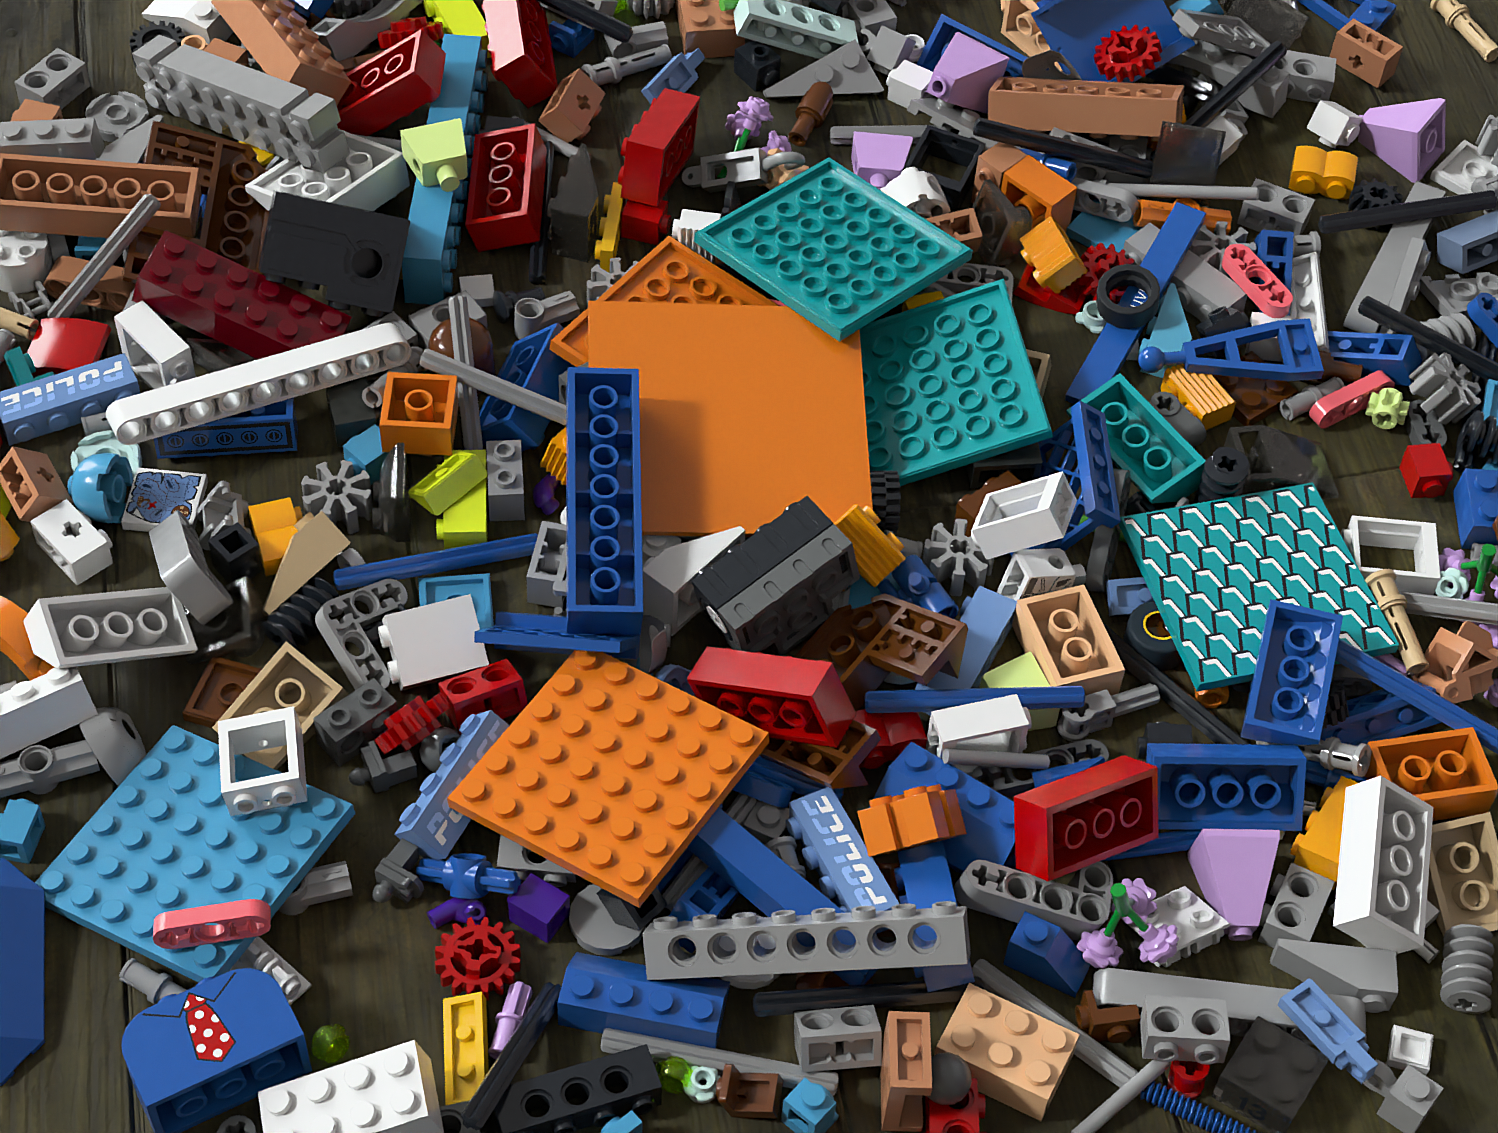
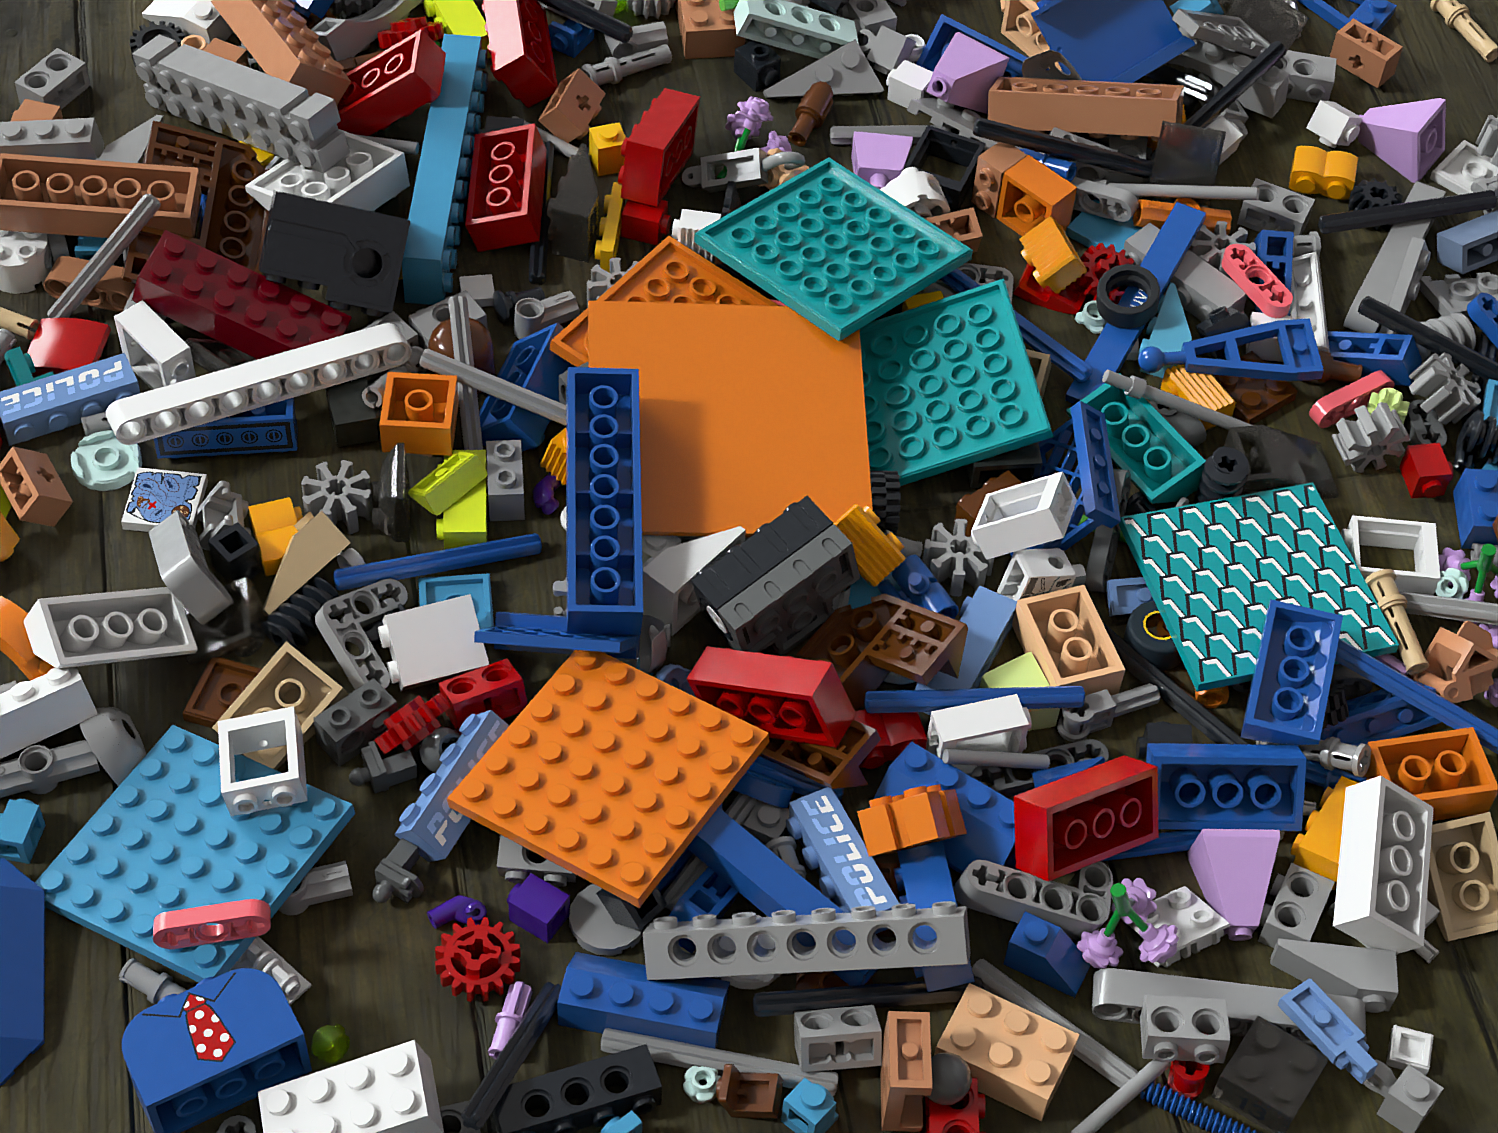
(21, 306): light grey piece -> none
(72, 541): white brick -> none
(101, 486): dark azure cylinder -> none
(117, 114): light grey tile -> none
(366, 453): dark azure brick -> none
(436, 153): yellowish green torso -> none
(464, 1046): yellow plate -> none
(468, 875): blue axle -> none
(547, 565): light grey brick -> none
(605, 148): none -> yellow brick
(674, 1074): clear neon green plate -> none
(675, 75): medium blue hinge -> none
(1000, 225): clear smoke slope -> none
(1031, 334): none -> blue axle
(1106, 1024): reddish brown bracket -> none
(1127, 53): red gear -> none
(1138, 388): none -> light grey bar
(1308, 397): light grey pin -> none
(1370, 437): none -> light grey gear
(1467, 969): light grey piece -> none

